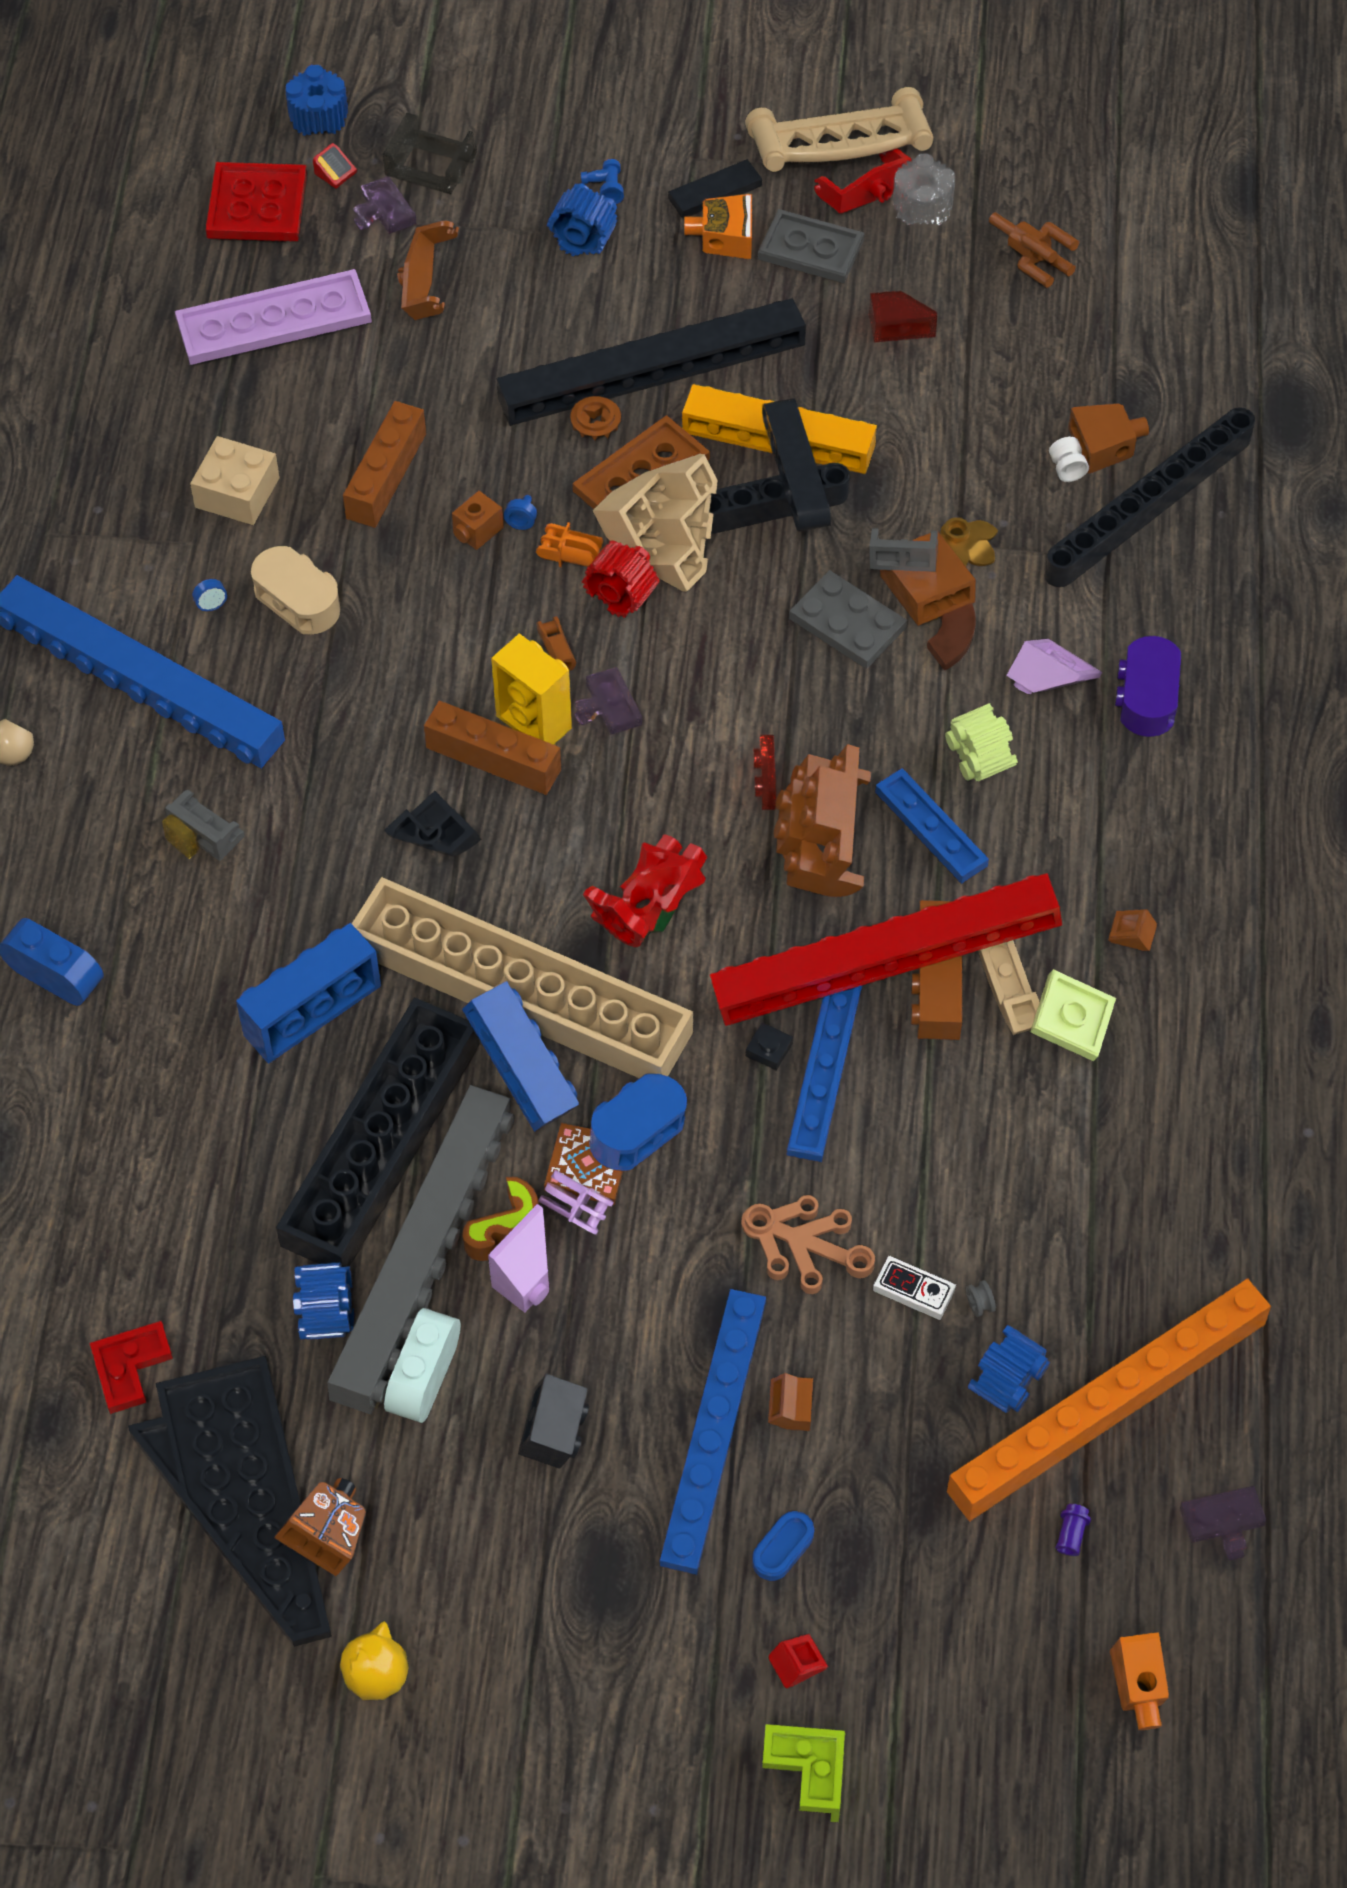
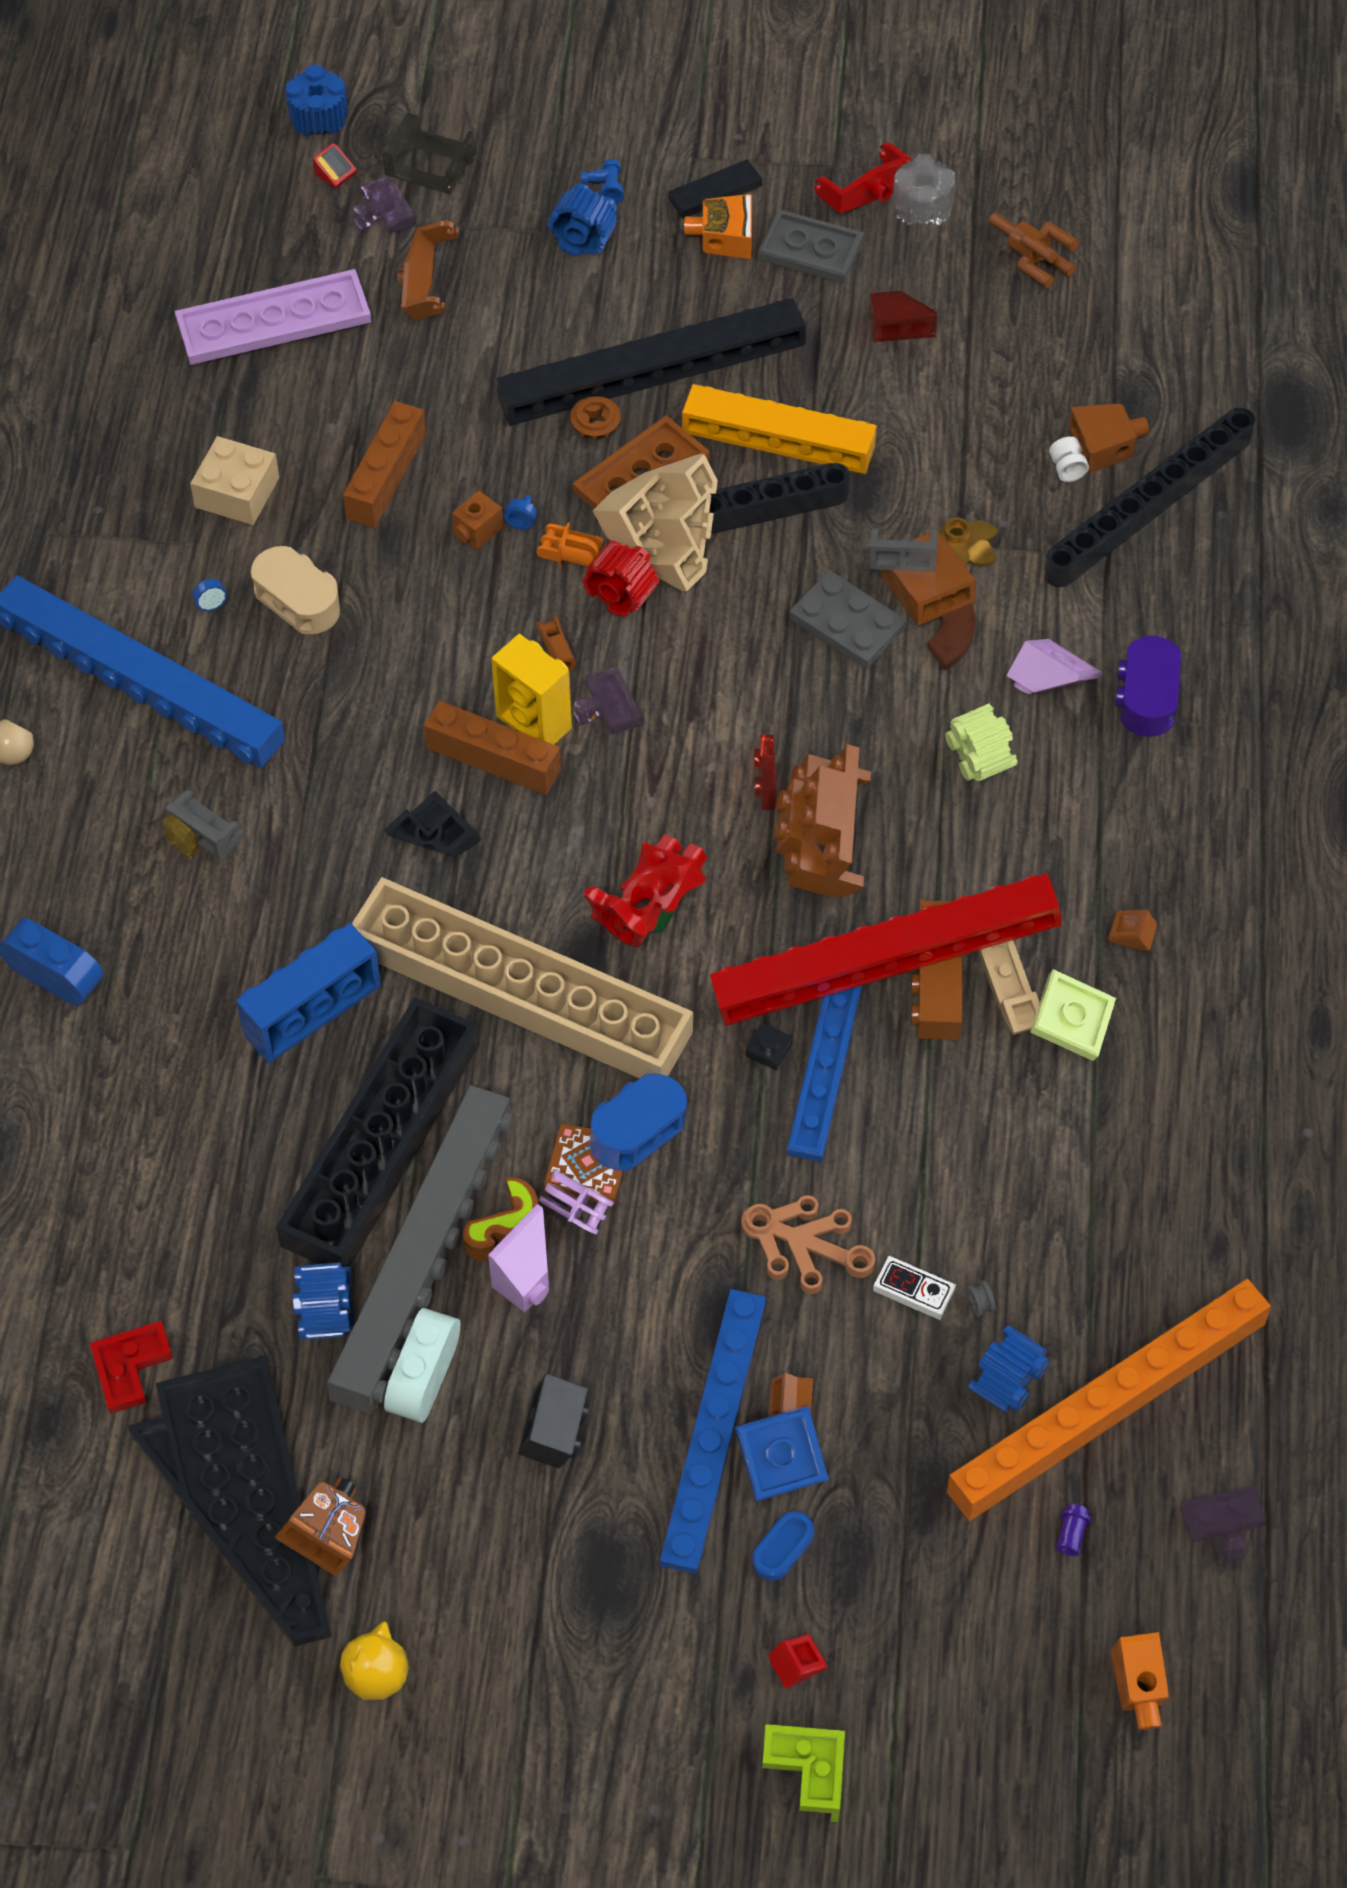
(256, 201): red plate -> none
(521, 1055): brick -> none
(781, 1453): none -> blue tile
(796, 465): black beam -> none
(903, 115): tan piece -> none
(932, 825): blue plate -> none

